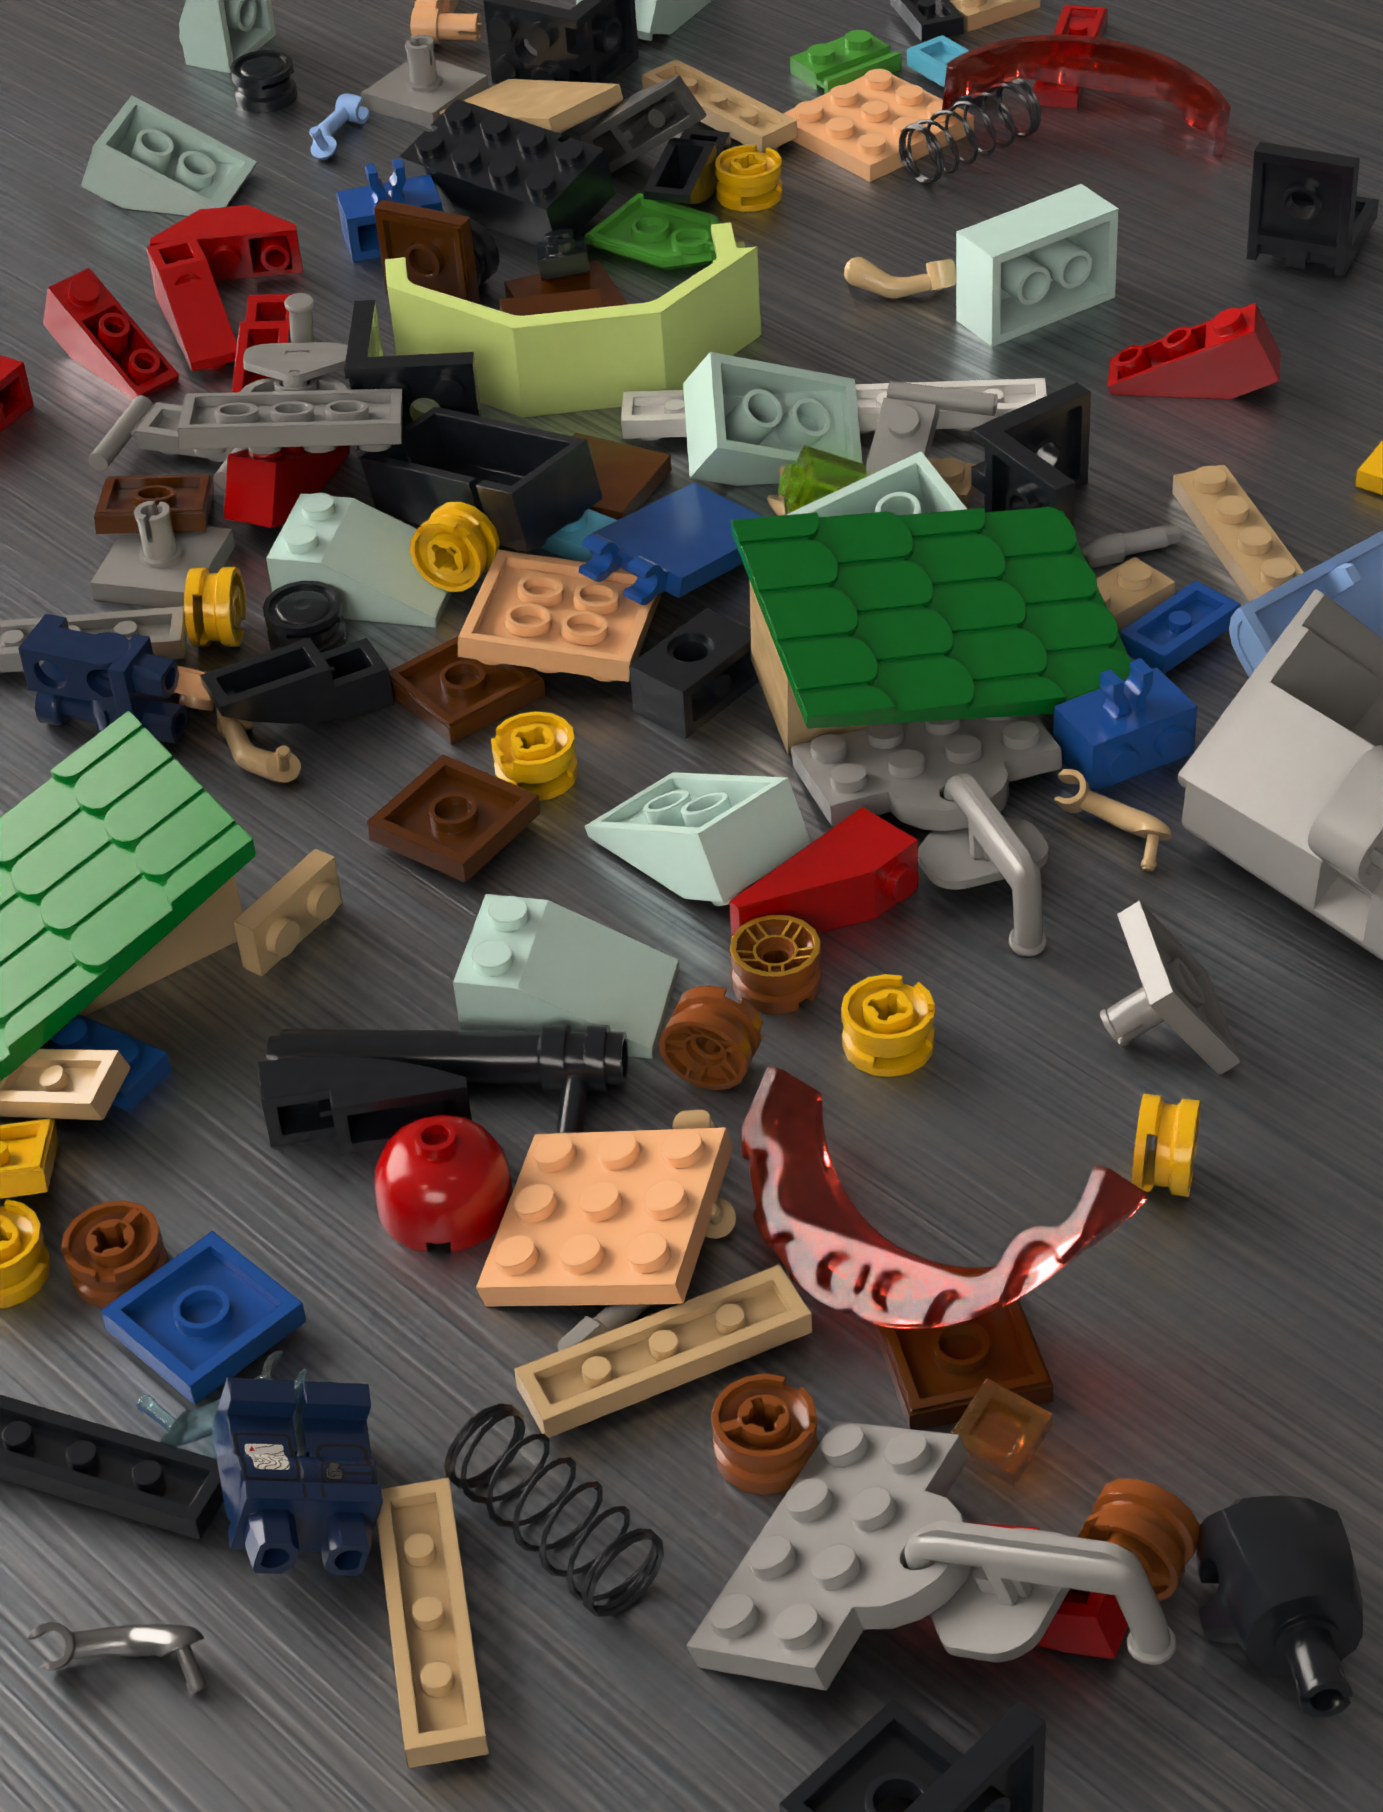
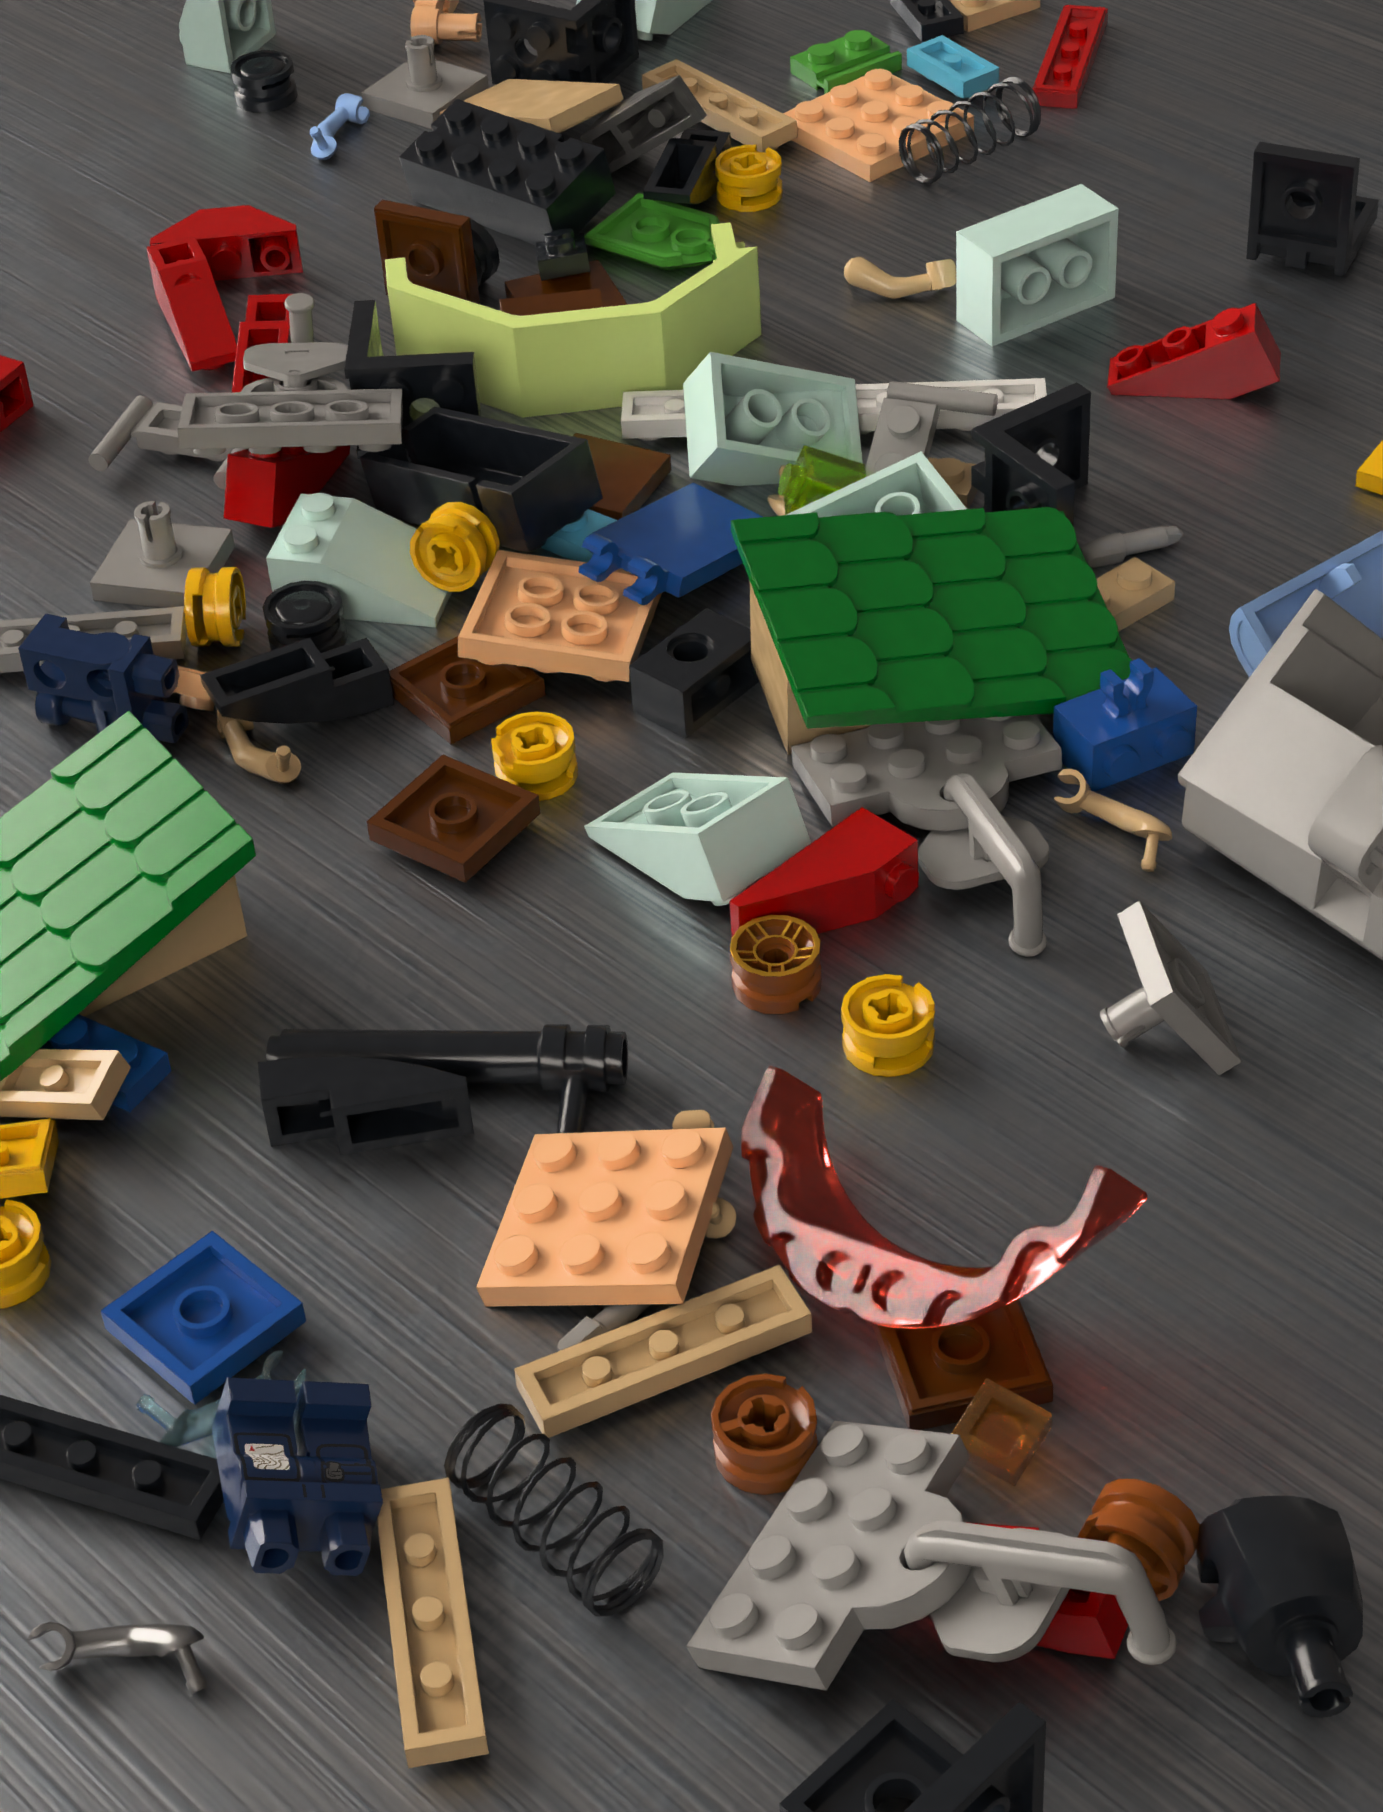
(104, 336): red slope -> none
(112, 1250): dark orange wheel -> none
(162, 164): light aqua slope -> none
(187, 496): reddish brown tile -> none
(288, 912): tan plate -> none
(358, 205): blue brick -> none
(442, 1183): red cylinder -> none
(552, 966): light aqua slope -> none
(711, 1038): dark orange wheel -> none
(1092, 65): clear red windscreen -> none
(1175, 1144): yellow wheel -> none
(1179, 626): blue plate -> none
(1235, 529): tan plate -> none

